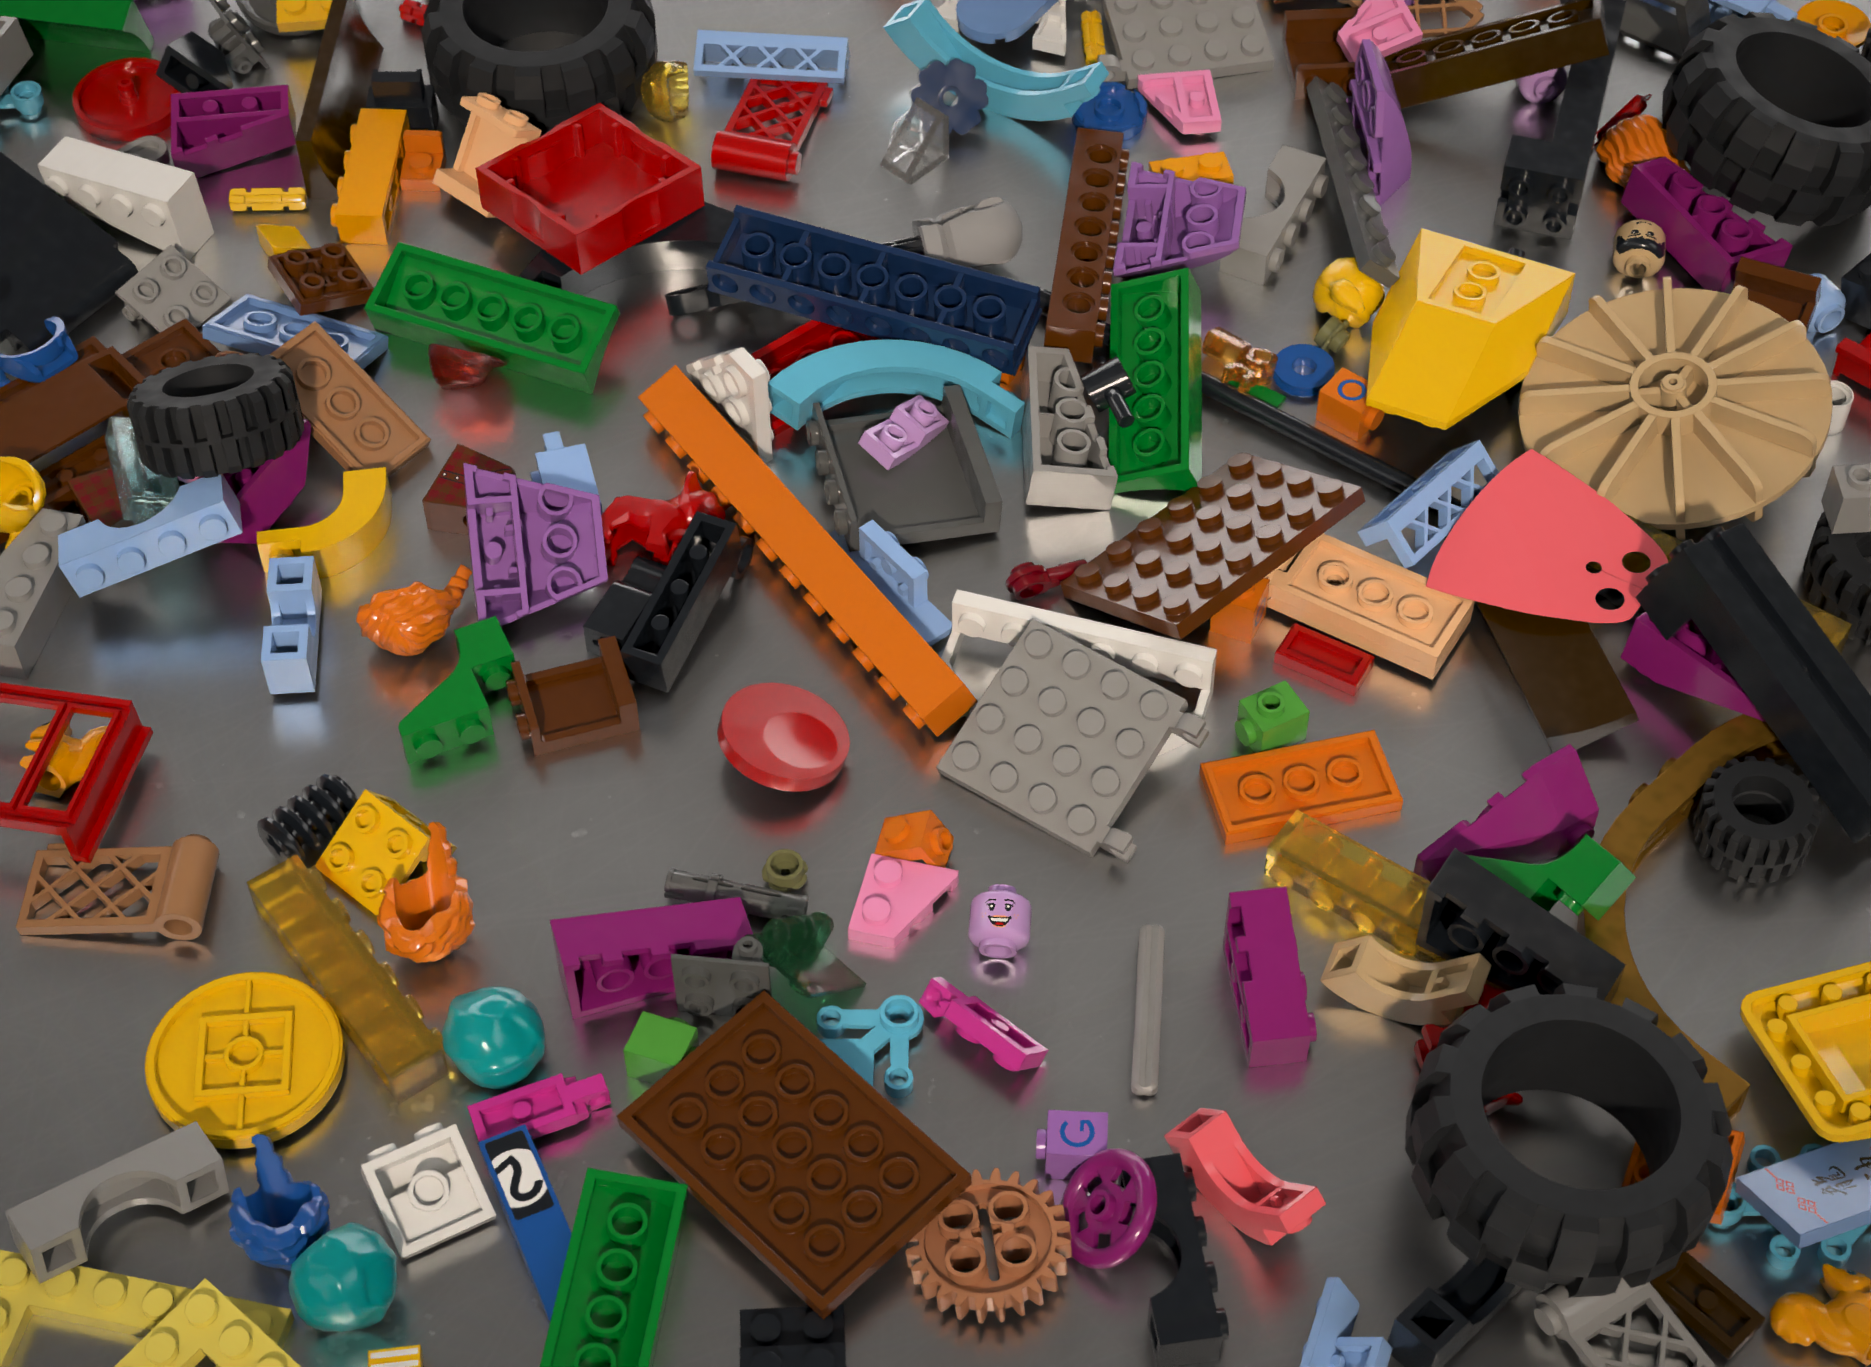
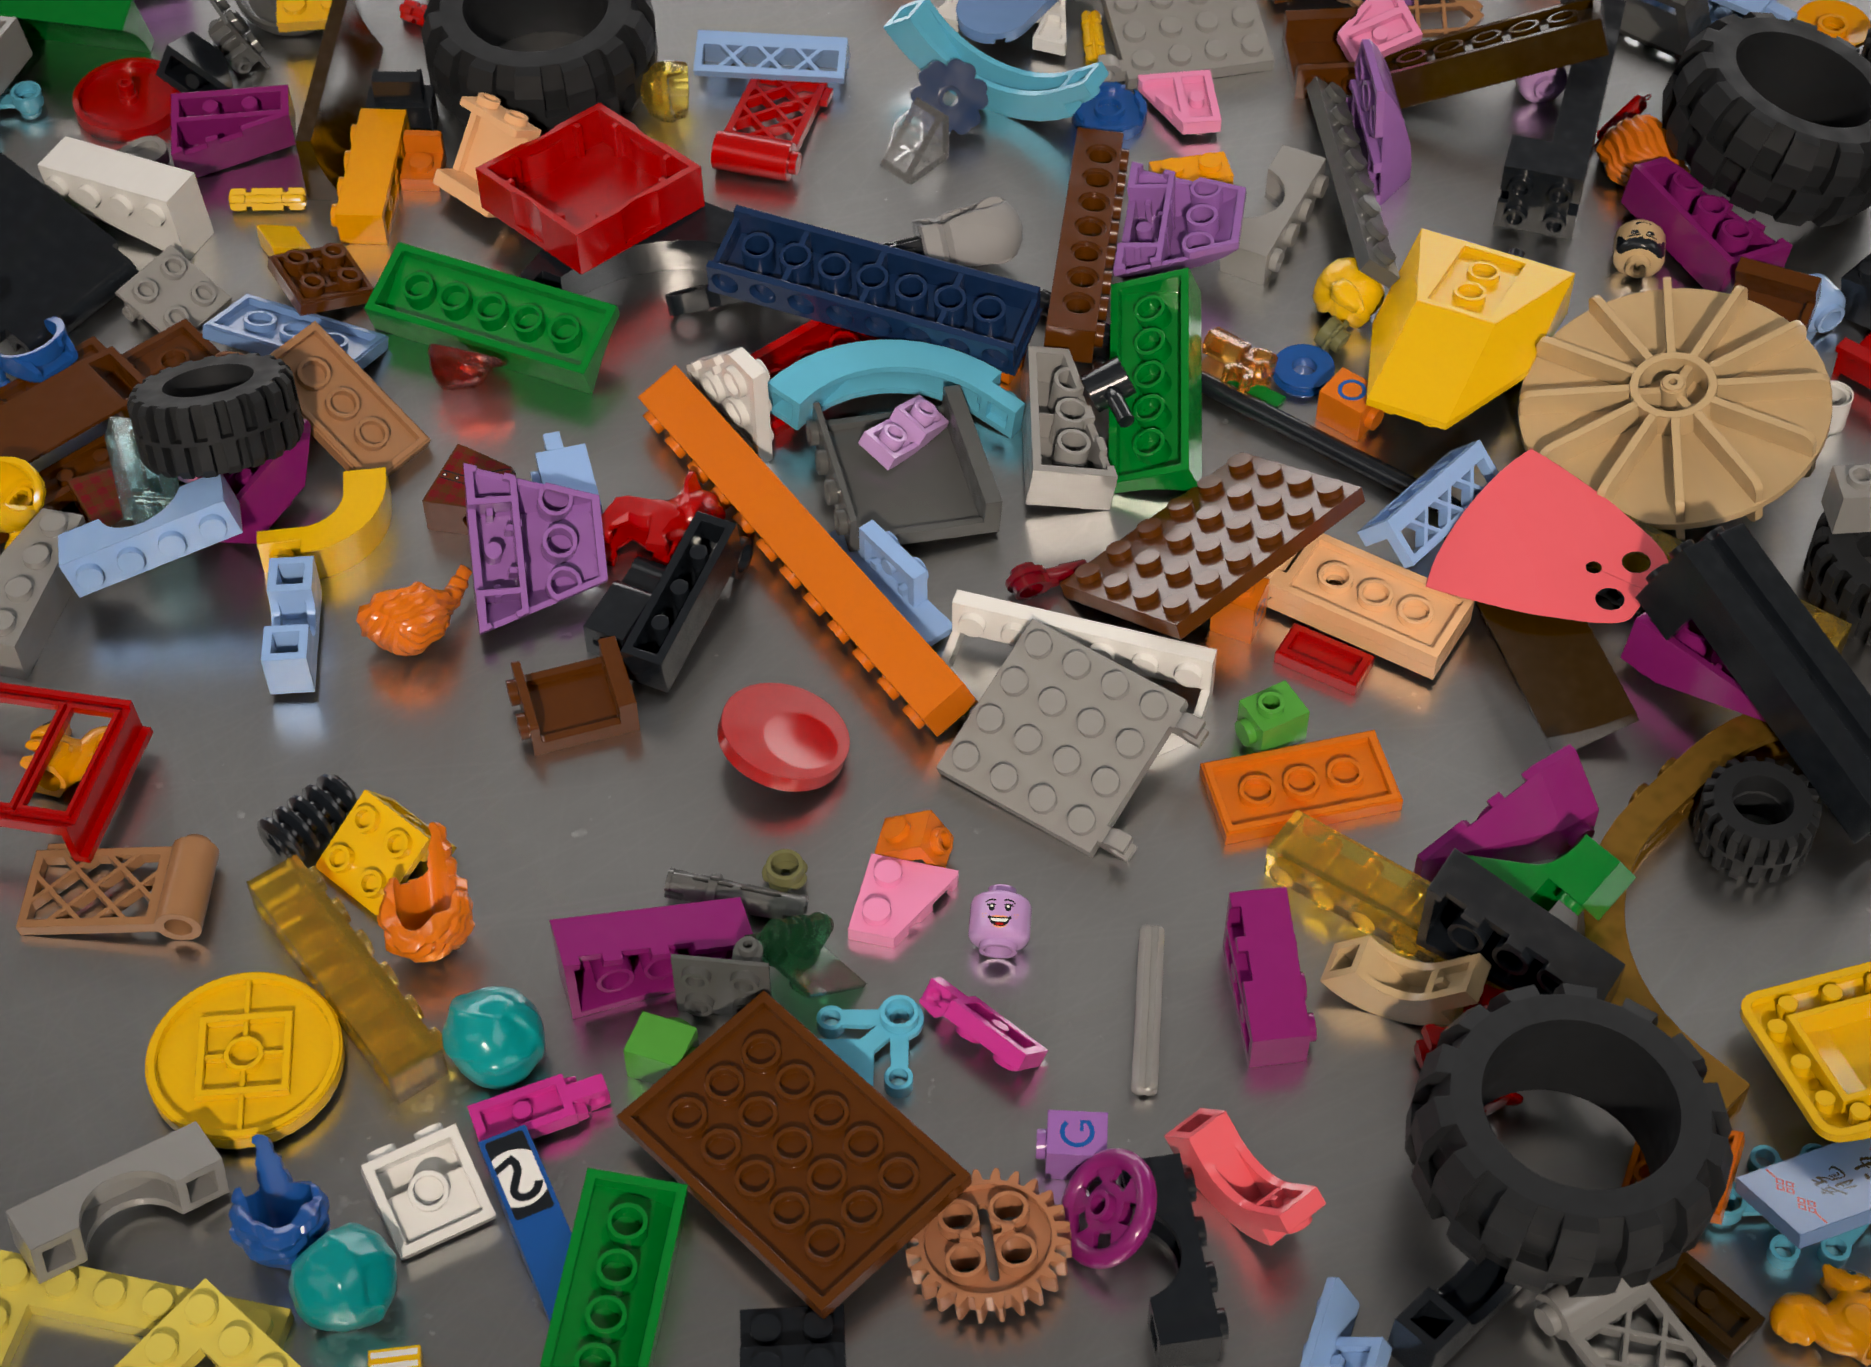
(457, 708): green arch -> none

